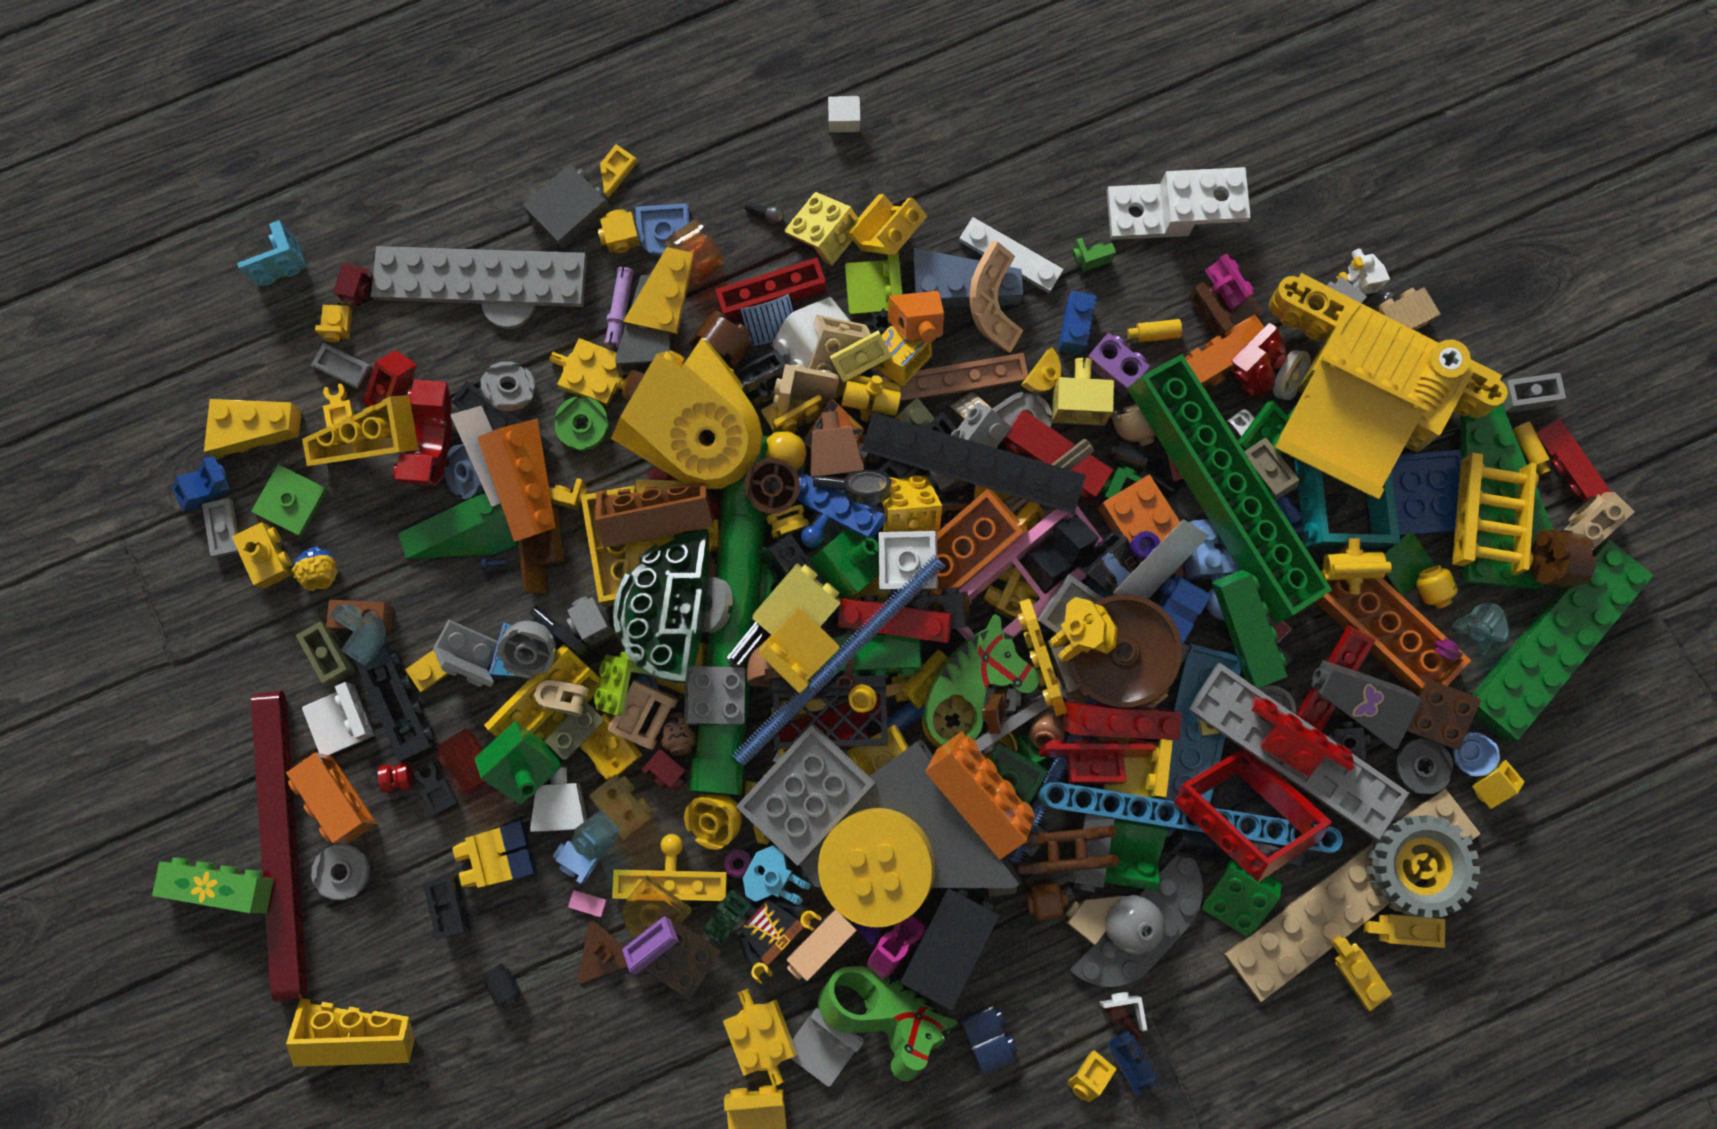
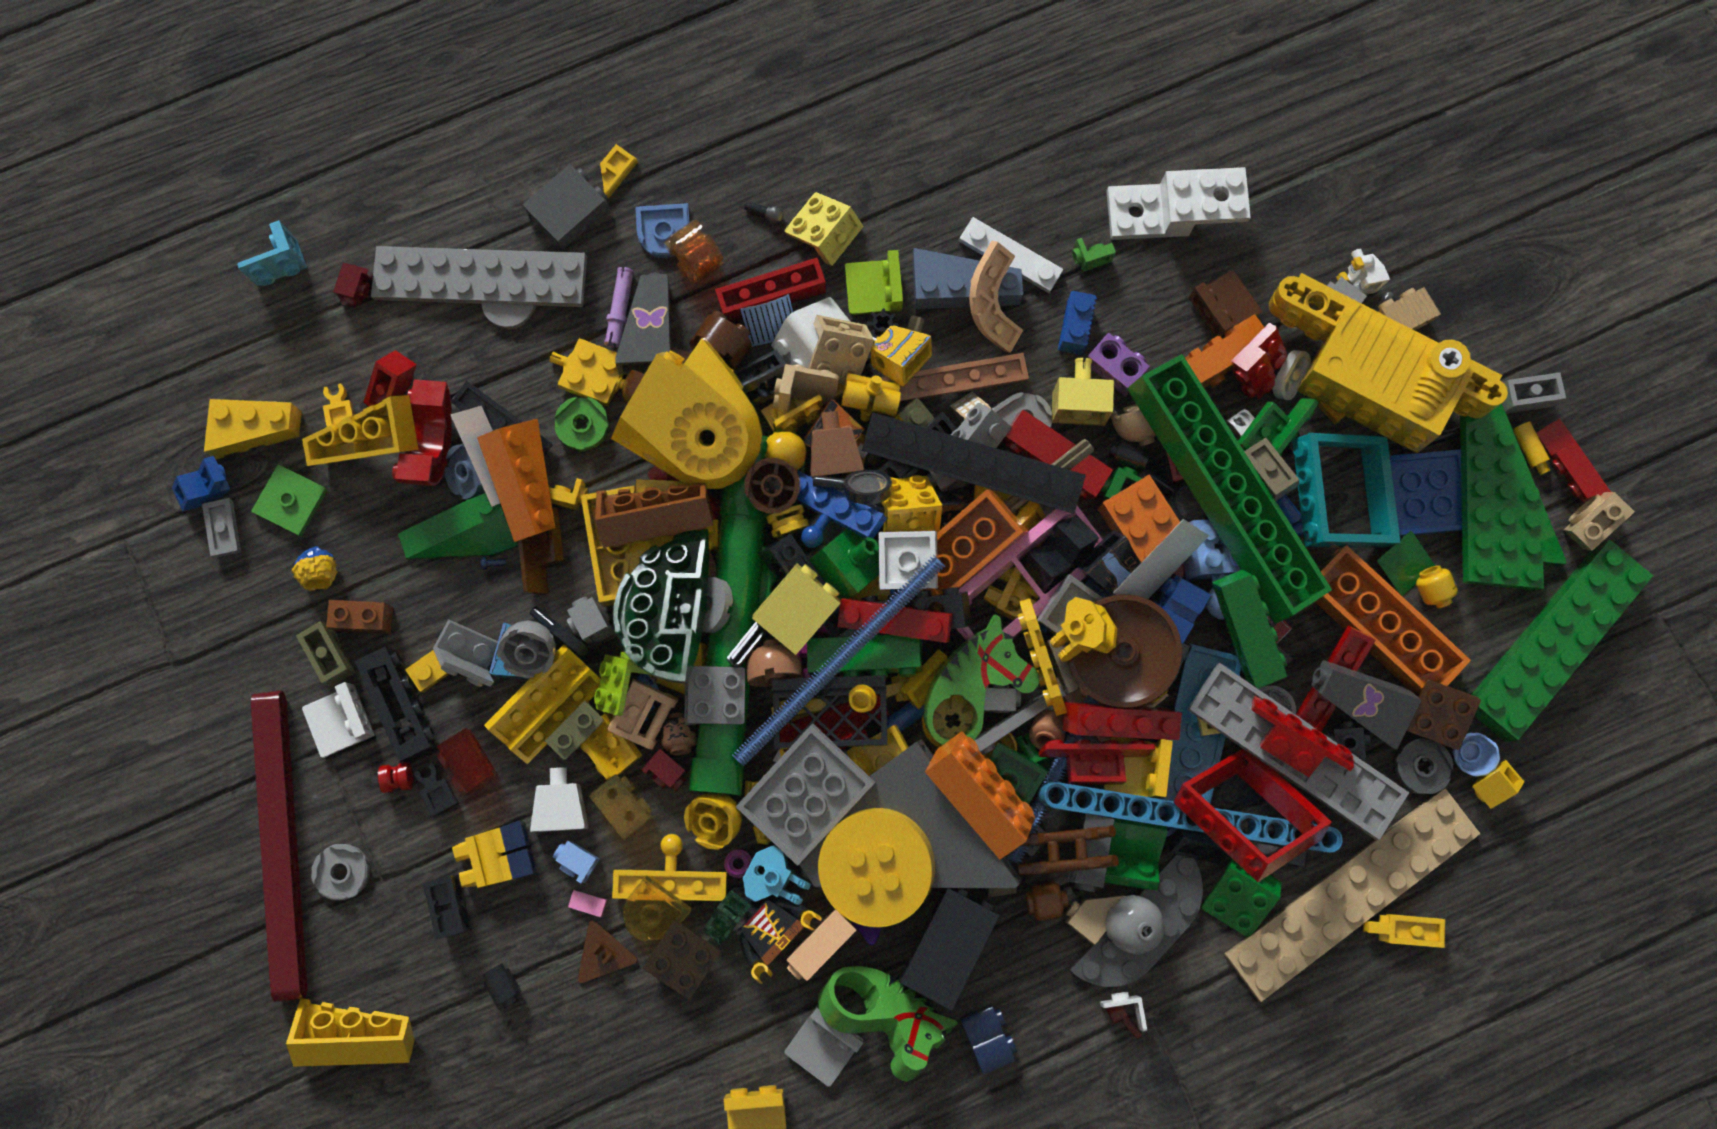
(212, 886): bright green brick -> none
(262, 555): yellow brick -> none
(330, 799): orange brick -> none
(335, 323): yellow bracket -> none
(341, 366): flat silver tile -> none
(367, 633): clear light blue brick -> none
(507, 399): light grey tile -> none
(517, 763): green brick -> none
(551, 696): tan plate -> none
(595, 836): clear light blue brick -> none
(618, 231): yellow brick -> none
(650, 945): medium lavender tile -> none
(664, 293): yellow wing -> none
(760, 1037): yellow plate -> none
(798, 649): yellow bracket -> none
(844, 114): white panel -> none
(847, 674): clear red hand -> none
(860, 356): light yellow plate -> none
(886, 227): yellow panel -> none
(895, 946): dark pink brick -> none
(917, 315): orange torso -> none
(994, 711): reddish brown plate -> none
(1045, 373): yellow plate -> none
(1091, 1077): yellow bracket -> none
(1126, 1053): dark blue hinge -> none
(1144, 544): dark purple tile -> none
(1156, 331): yellow cylinder -> none
(1229, 281): dark pink hips -> none
(1351, 425): yellow panel -> none
(1355, 566): yellow pin -> none
(1360, 973): yellow hinge -> none
(1447, 874): light grey wheel -> none
(1448, 649): magenta plate -> none
(1469, 522): yellow fence -> none
(1483, 625): clear light blue brick -> none
(1562, 559): reddish brown brick -> none

